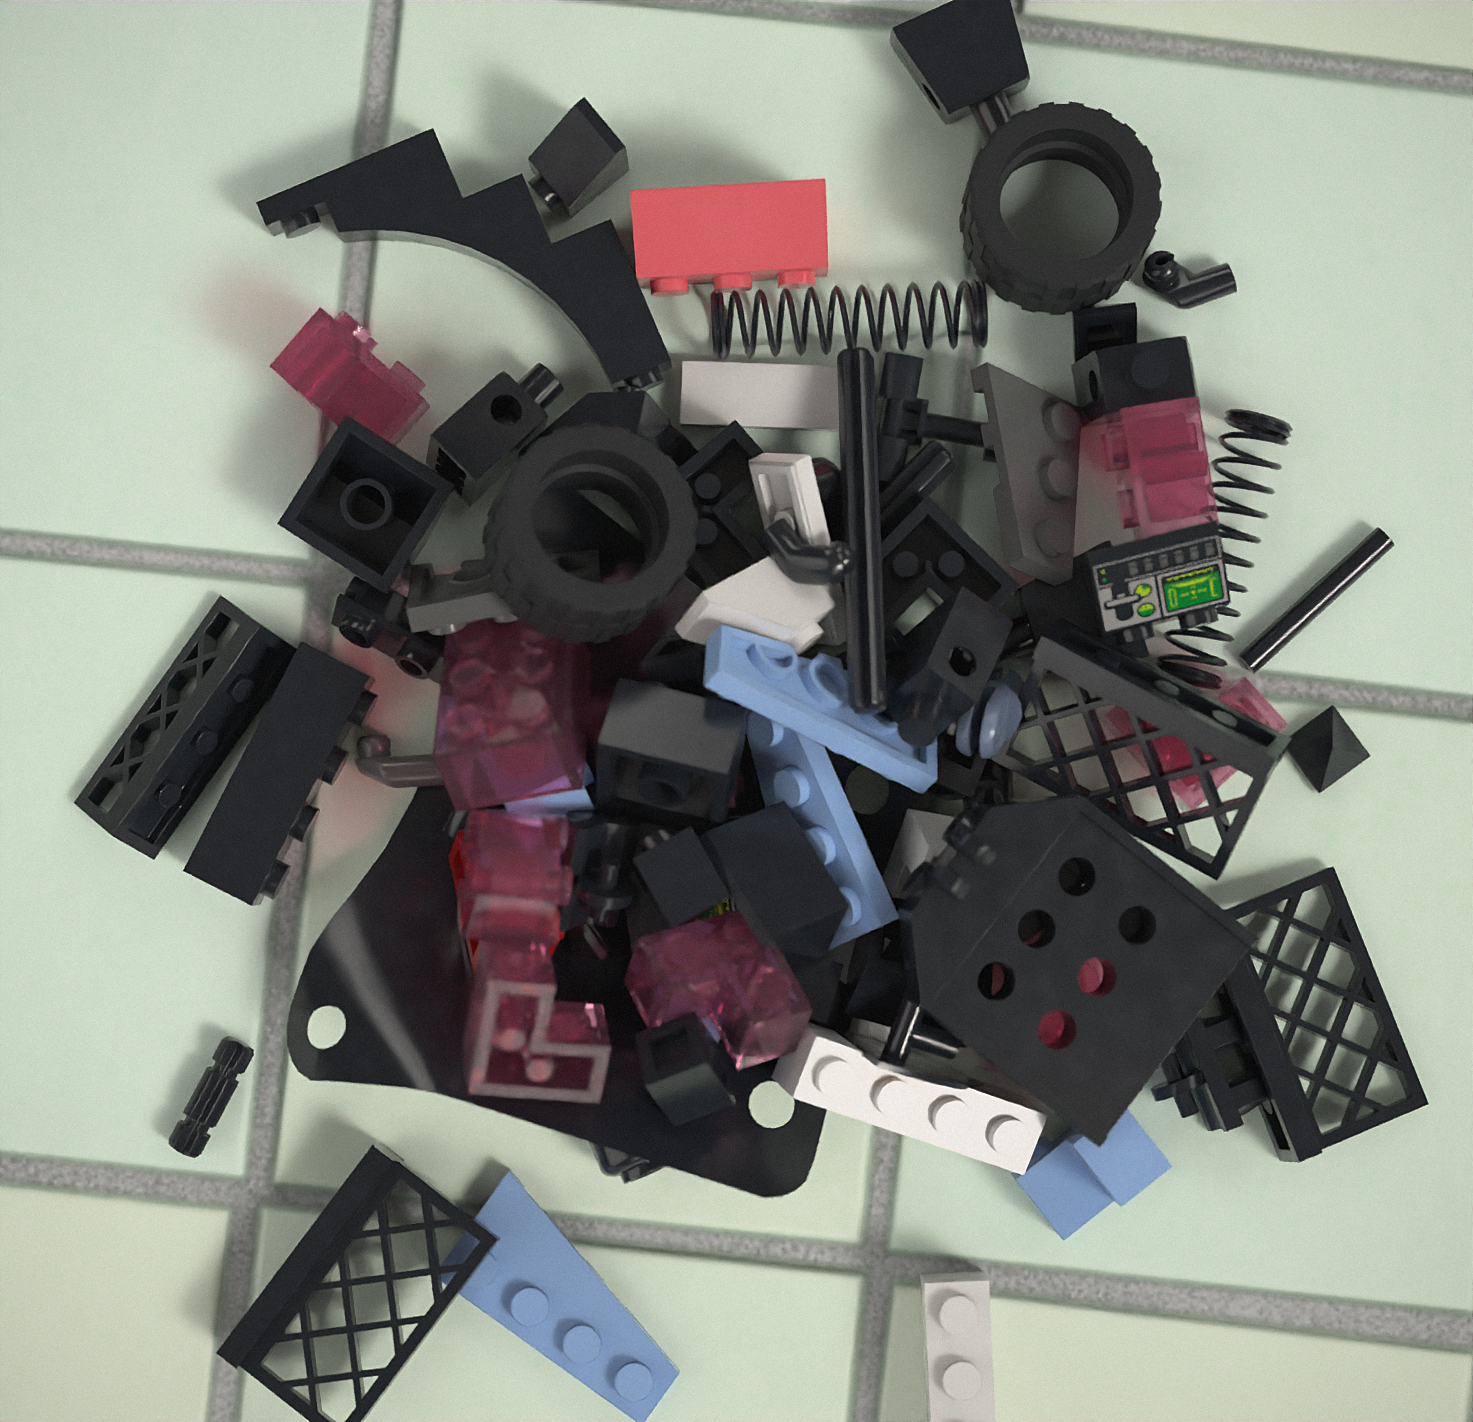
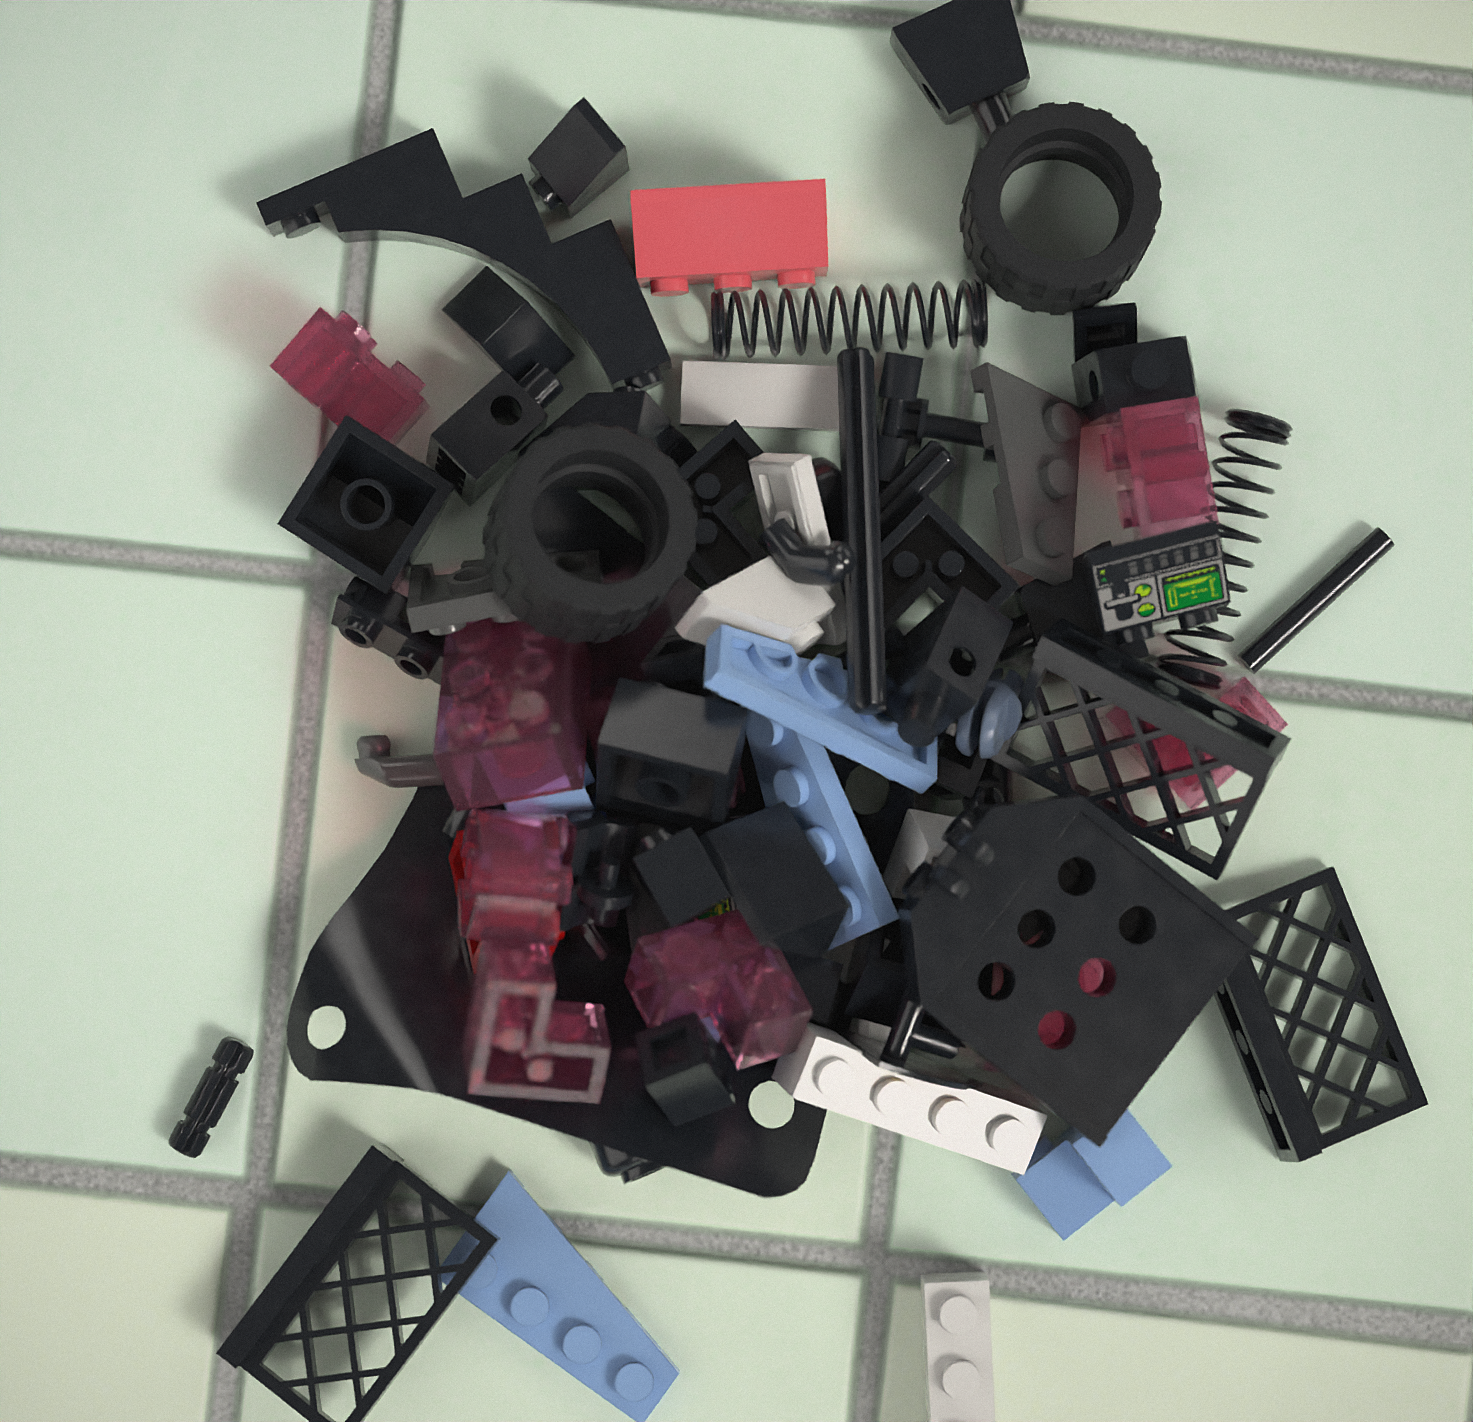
(193, 733): black fence -> none
(280, 776): black brick -> none
(506, 327): none -> black slope
(1183, 287): black arm -> none
(1218, 1098): black hips -> none
(1326, 749): black slope -> none

